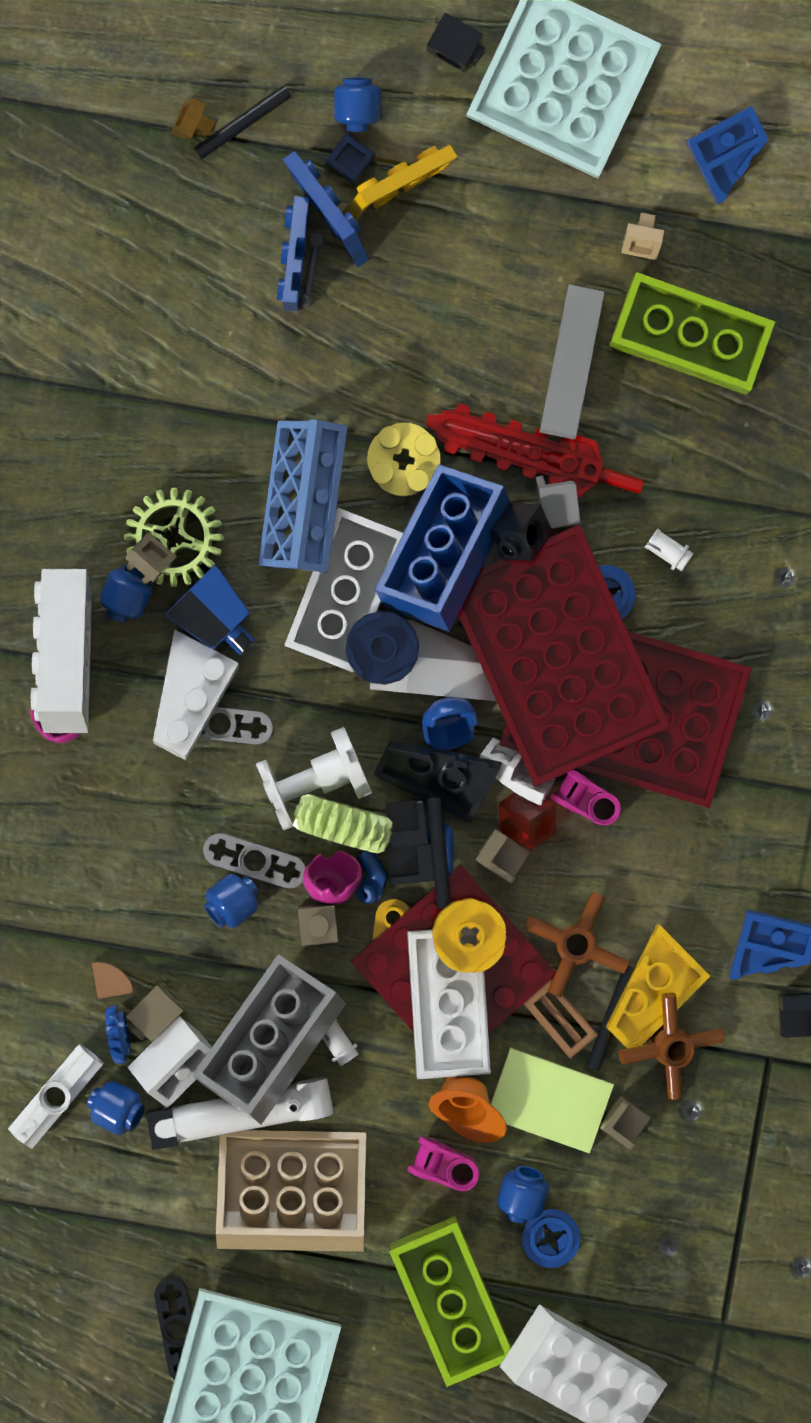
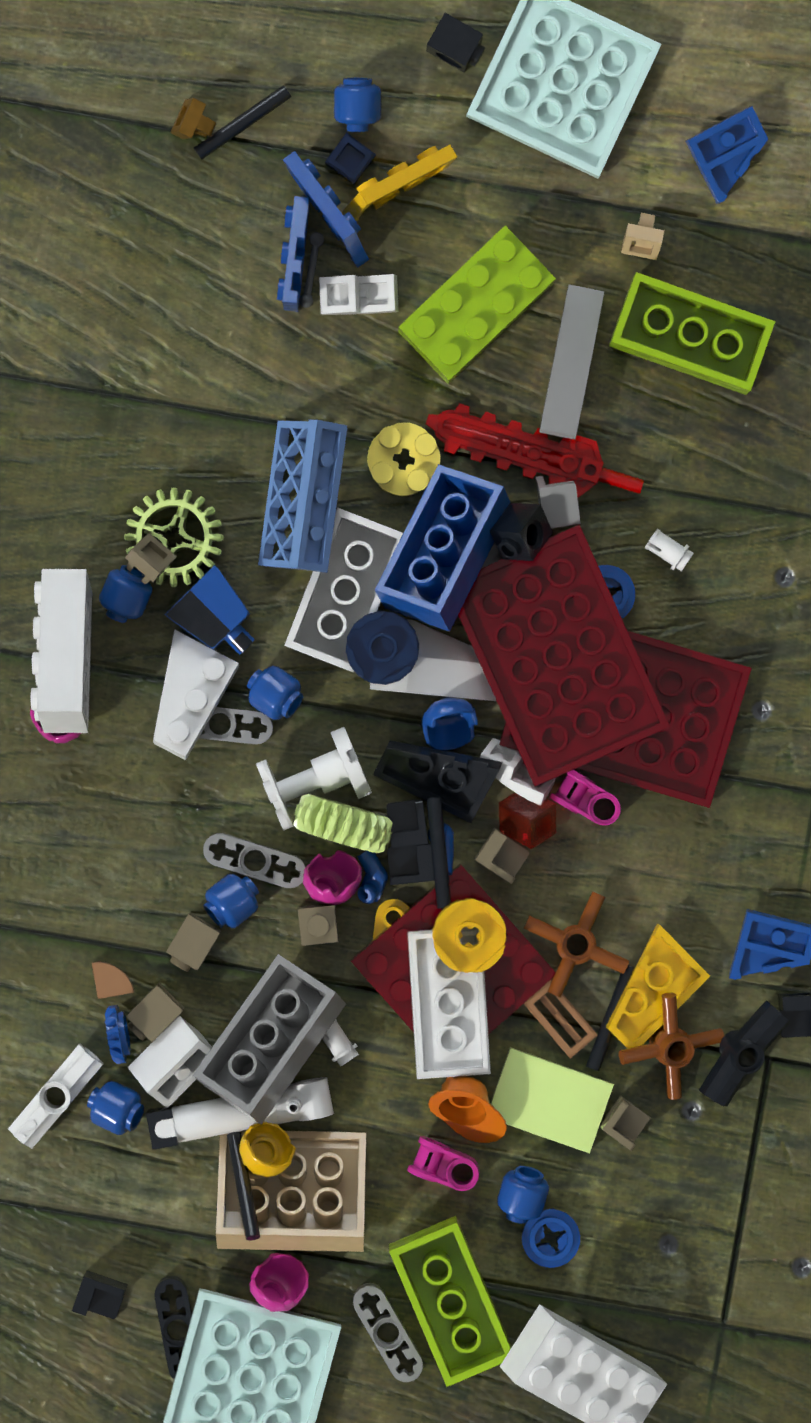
(99, 1295): none -> black panel
(192, 943): none -> dark tan brick
(243, 1188): none -> black bar
(266, 1149): none -> yellow hair
(274, 692): none -> blue head
(279, 1282): none -> dark pink hair
(358, 294): none -> white slope
(392, 1360): none -> light grey beam
(476, 304): none -> lime brick
(732, 1066): none -> black piece

